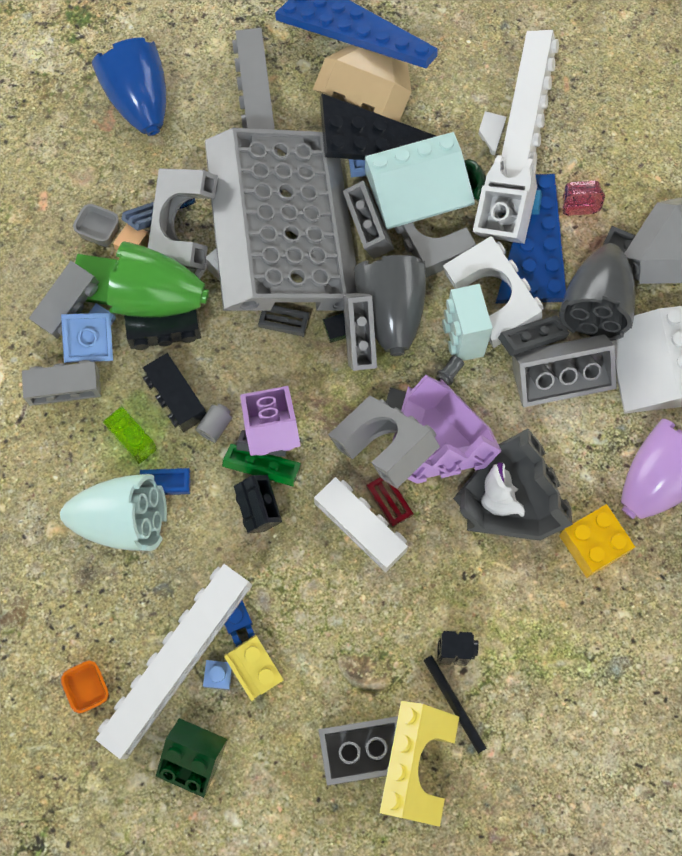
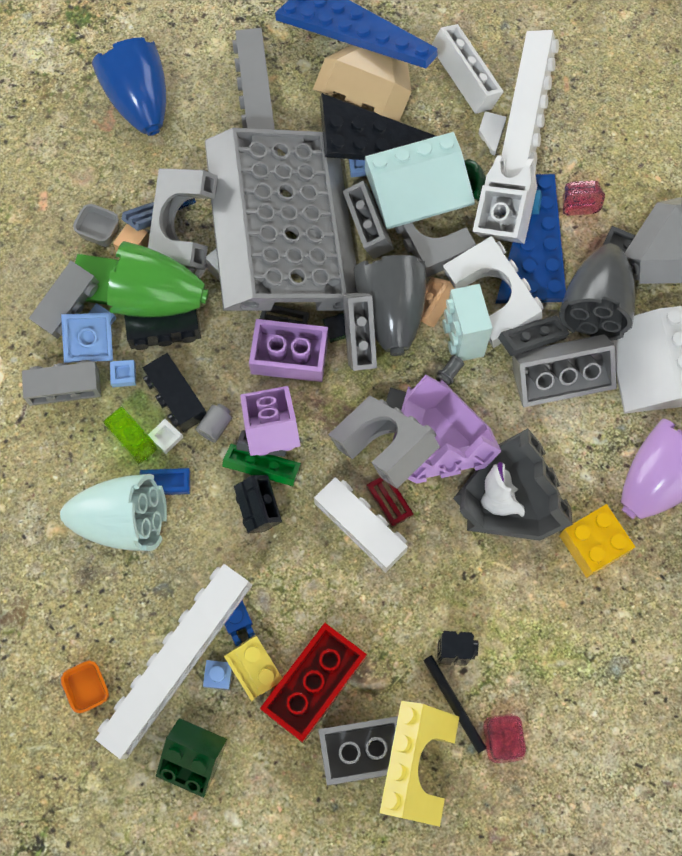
(123, 373): none -> light blue plate
(165, 436): none -> white plate
(288, 350): none -> lavender brick
(313, 682): none -> red brick
(435, 301): none -> light nougat slope
(467, 69): none -> white brick
(504, 738): none -> clear pink piece

